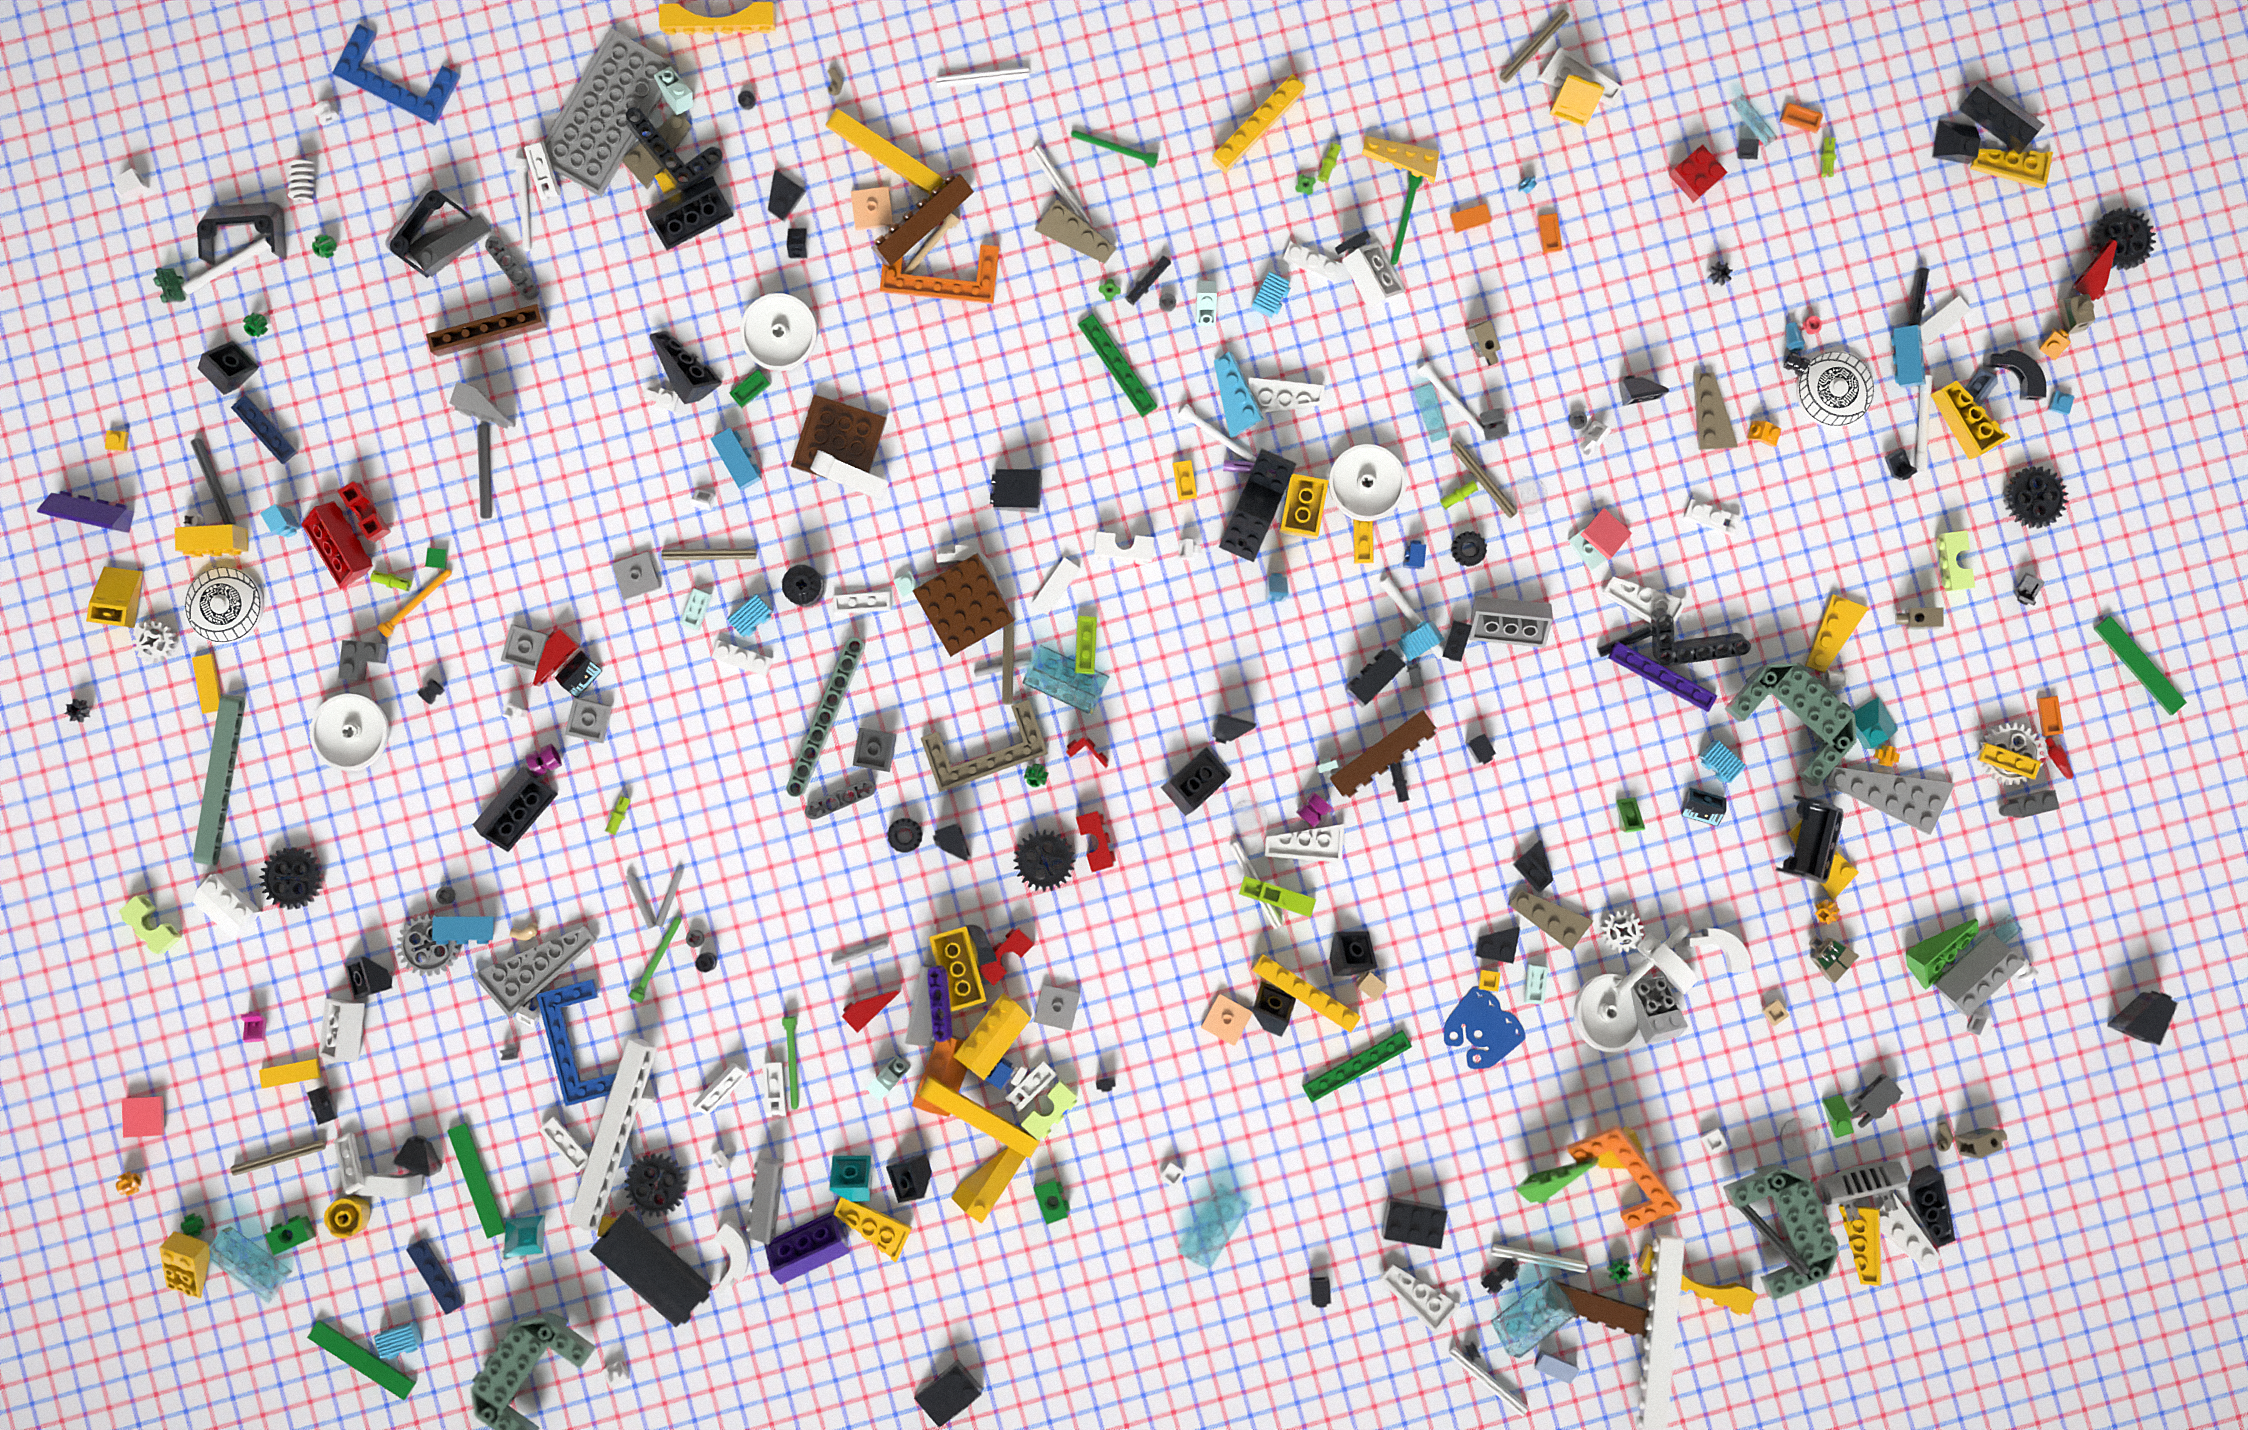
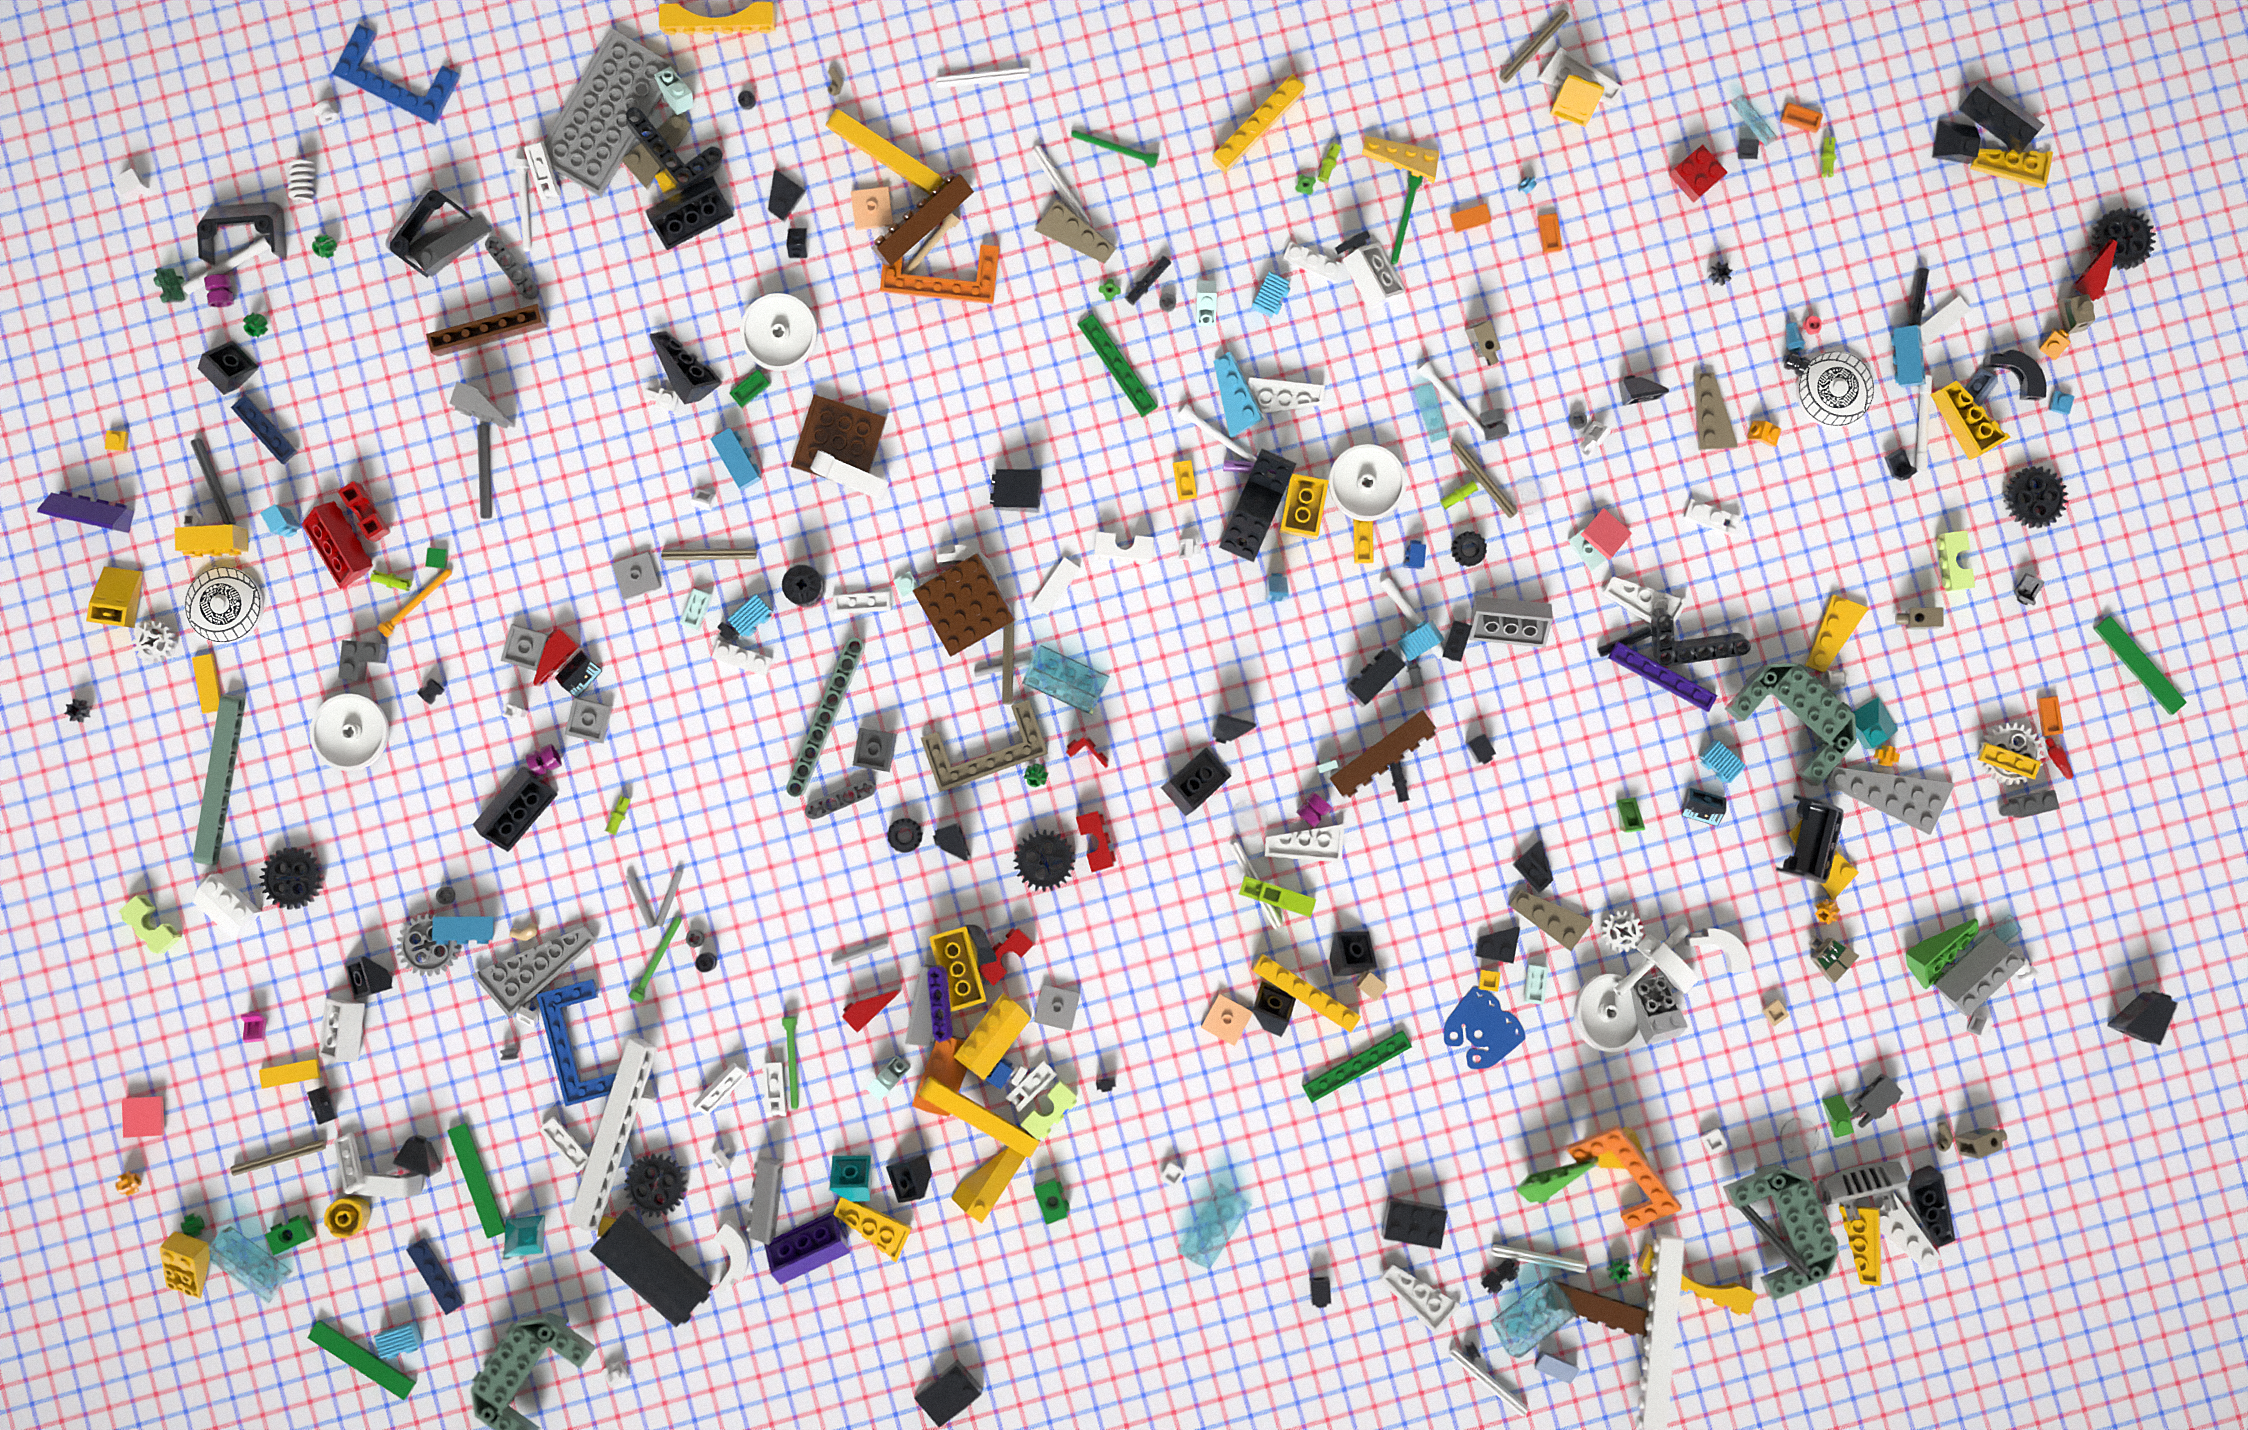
(218, 290): none -> magenta wheel
(727, 632): none -> black plate
(1085, 645): lime plate -> none

